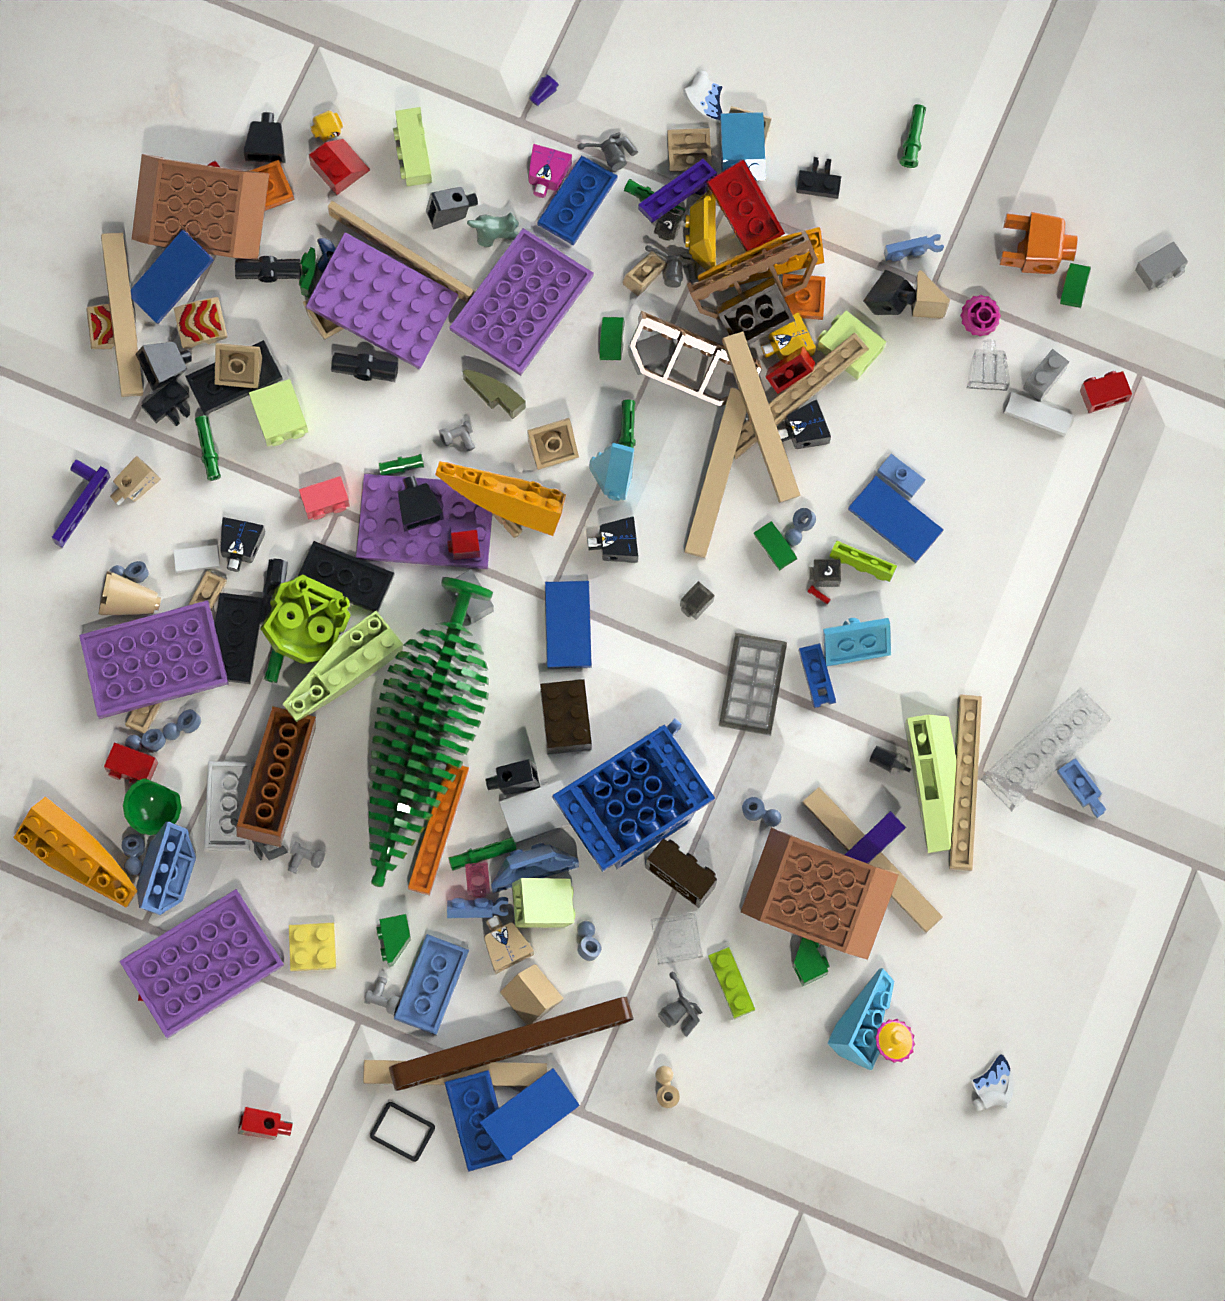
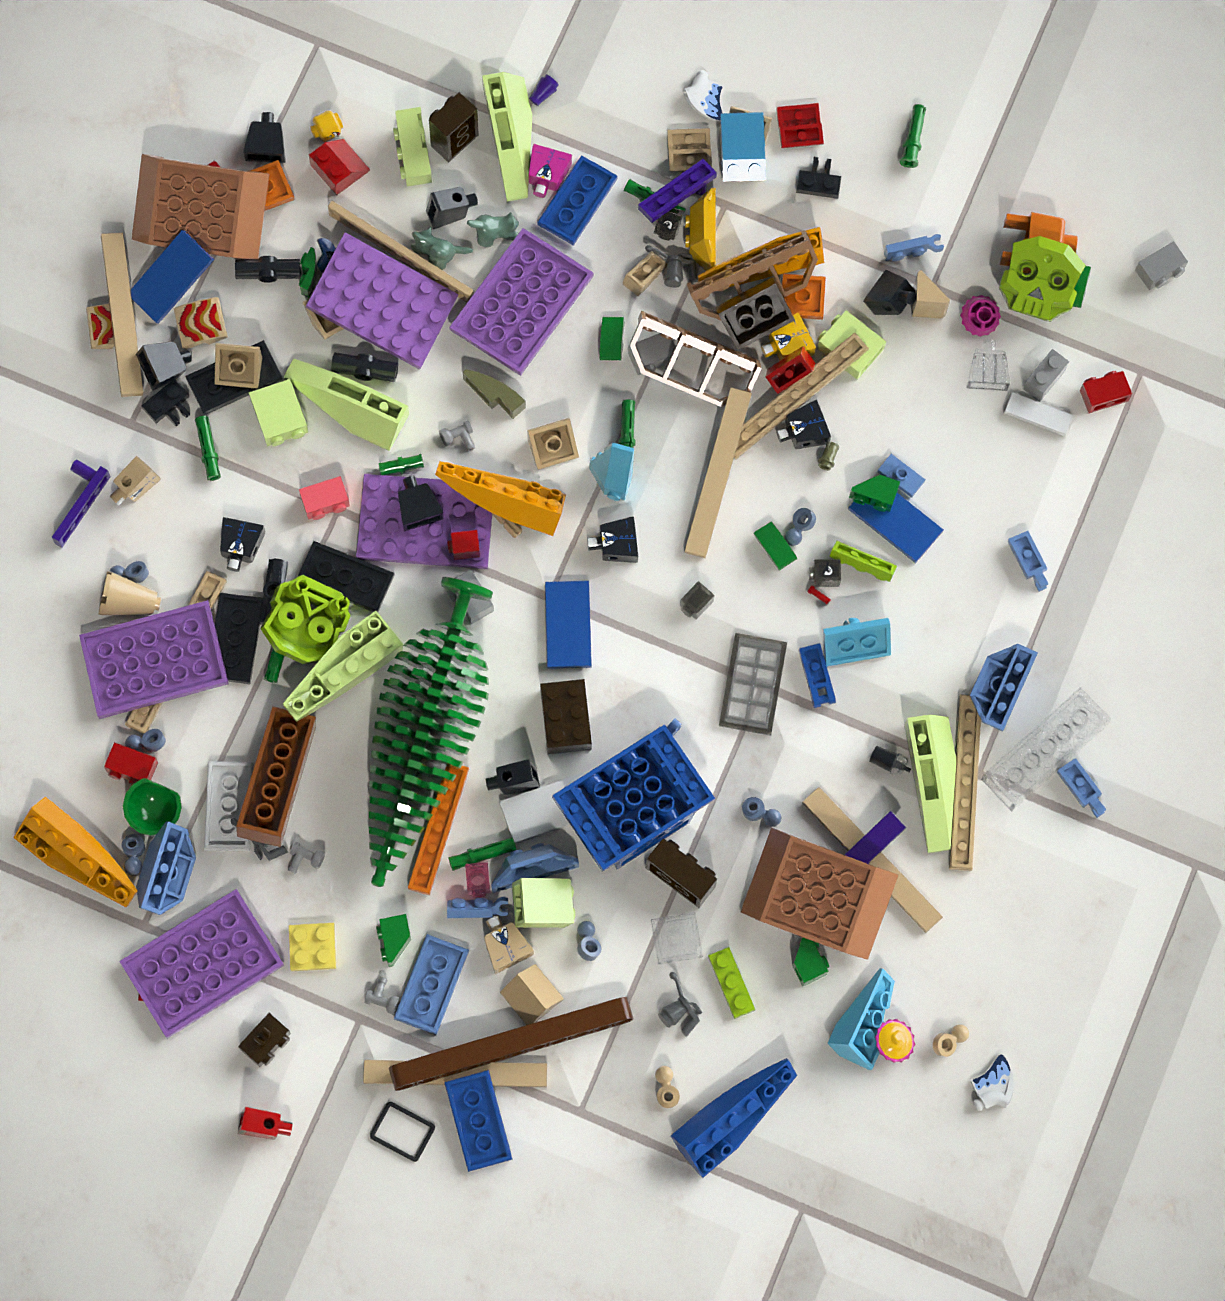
(187, 721): sand blue plate -> none
(196, 559): white tile -> none
(265, 1040): none -> dark brown brick
(350, 403): none -> yellowish green wedge
(437, 249): none -> sand green animal
(453, 126): none -> dark brown brick
(511, 130): none -> yellowish green wedge
(529, 1114): blue tile -> none
(614, 156): dark grey piece -> none
(731, 1117): none -> blue wedge
(745, 206): red plate -> none
(761, 417): tan tile -> none
(799, 125): none -> red slope
(826, 462): none -> olive pin
(877, 491): none -> green slope
(958, 1034): none -> tan plate
(1001, 684): none -> medium blue wedge
(1029, 559): none -> medium blue plate
(1046, 261): none -> lime brick

